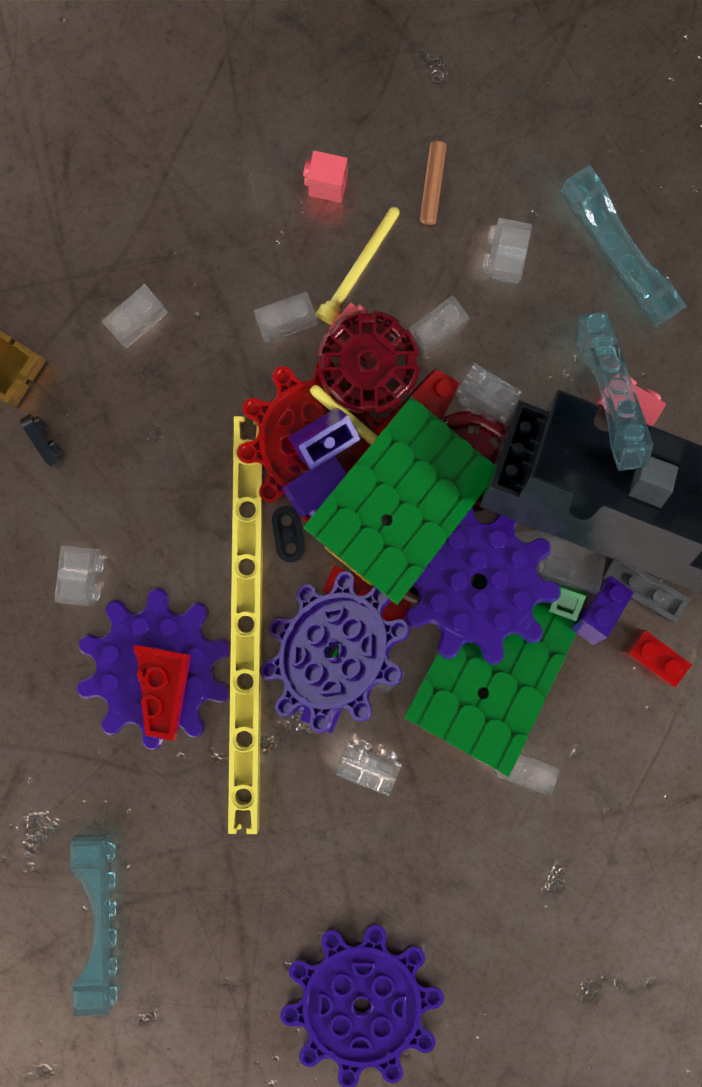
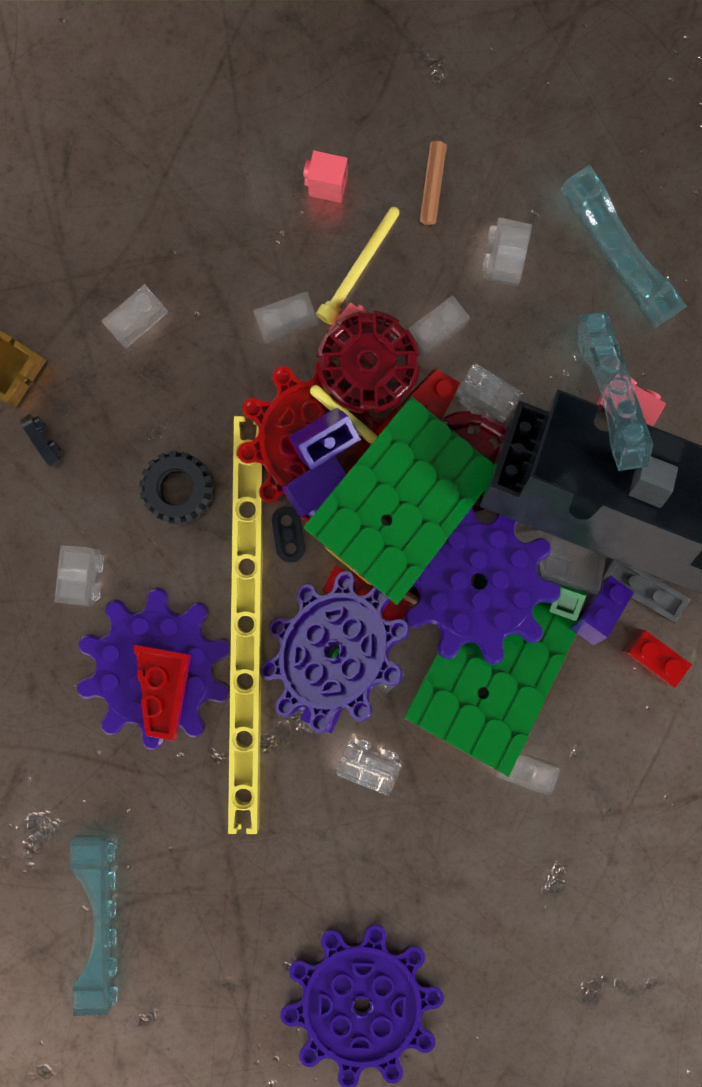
(155, 477): none -> black tyre

